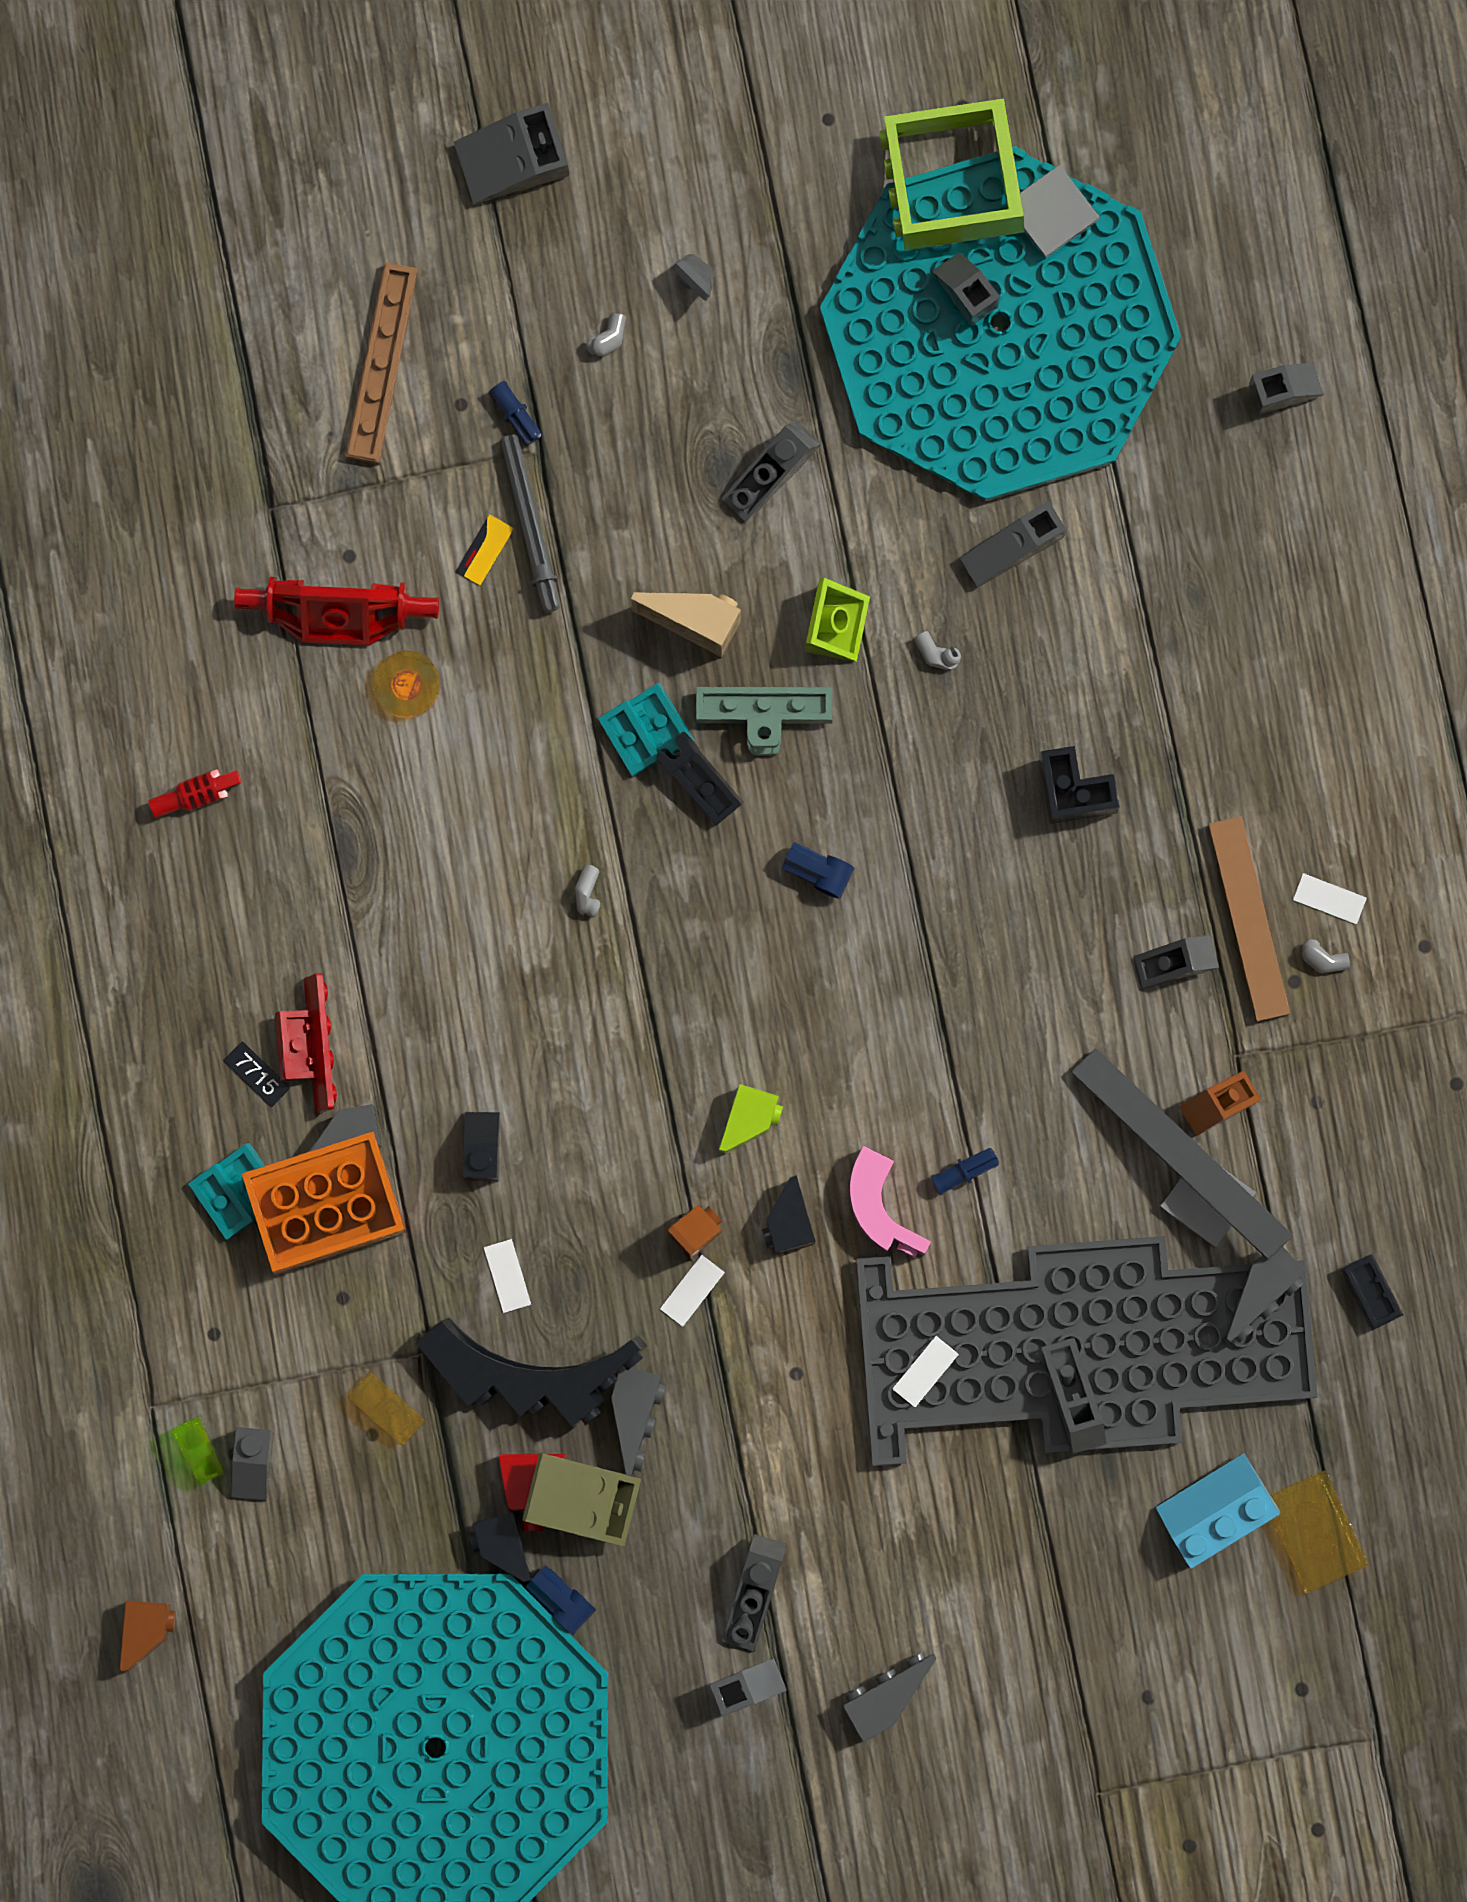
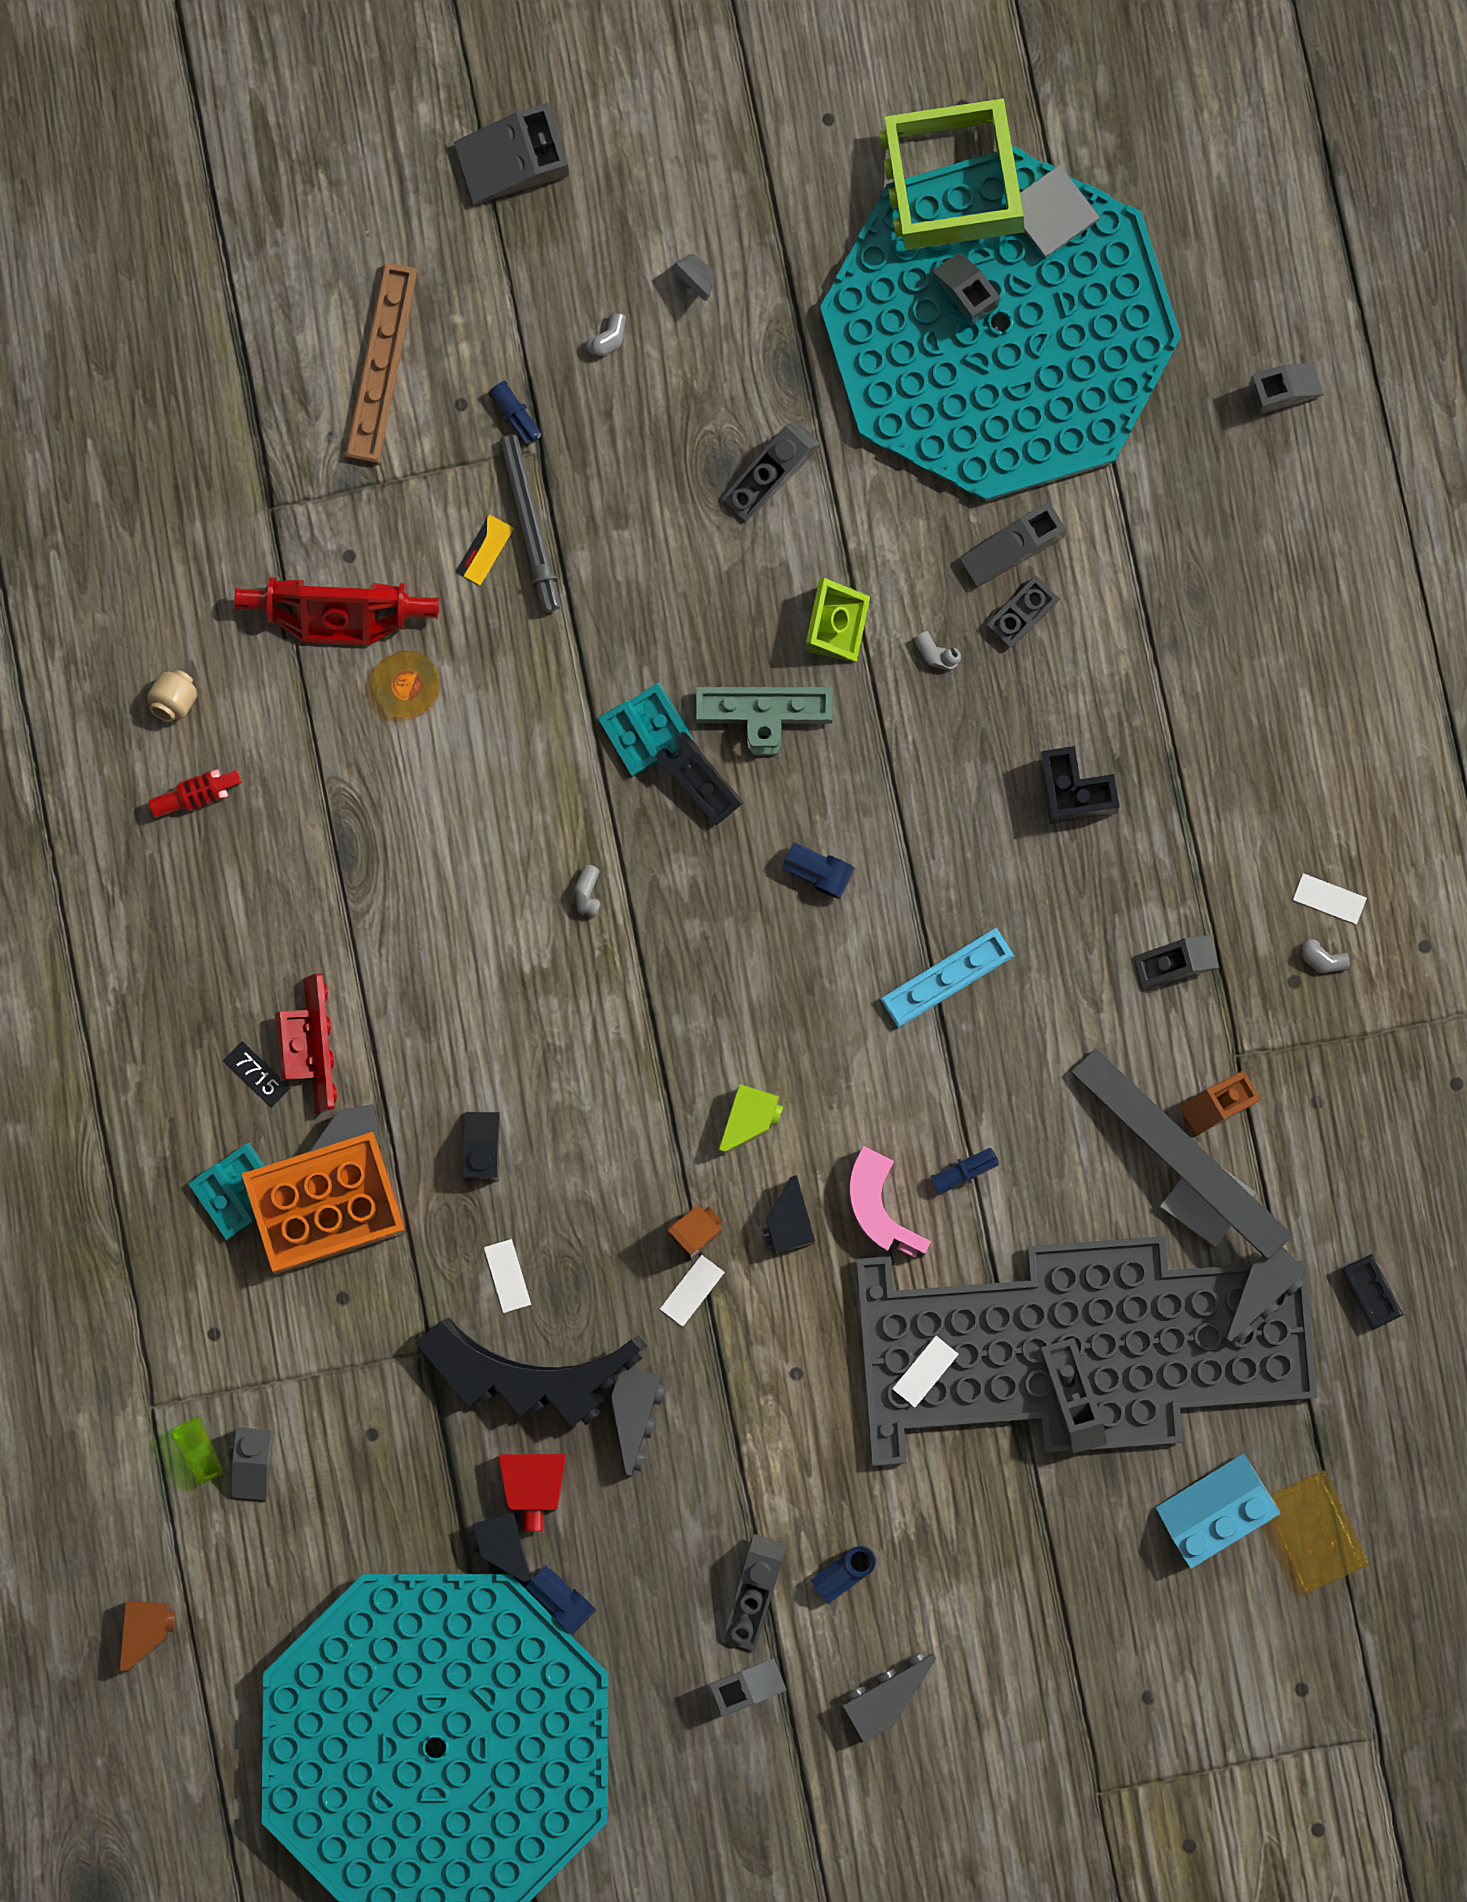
(172, 696): none -> tan head
(386, 1408): clear yellow slope -> none
(581, 1499): olive slope -> none
(696, 617): tan slope -> none
(842, 1575): none -> dark blue piece
(947, 978): none -> medium azure tile
(1023, 611): none -> dark grey slope
(1248, 919): medium nougat tile -> none

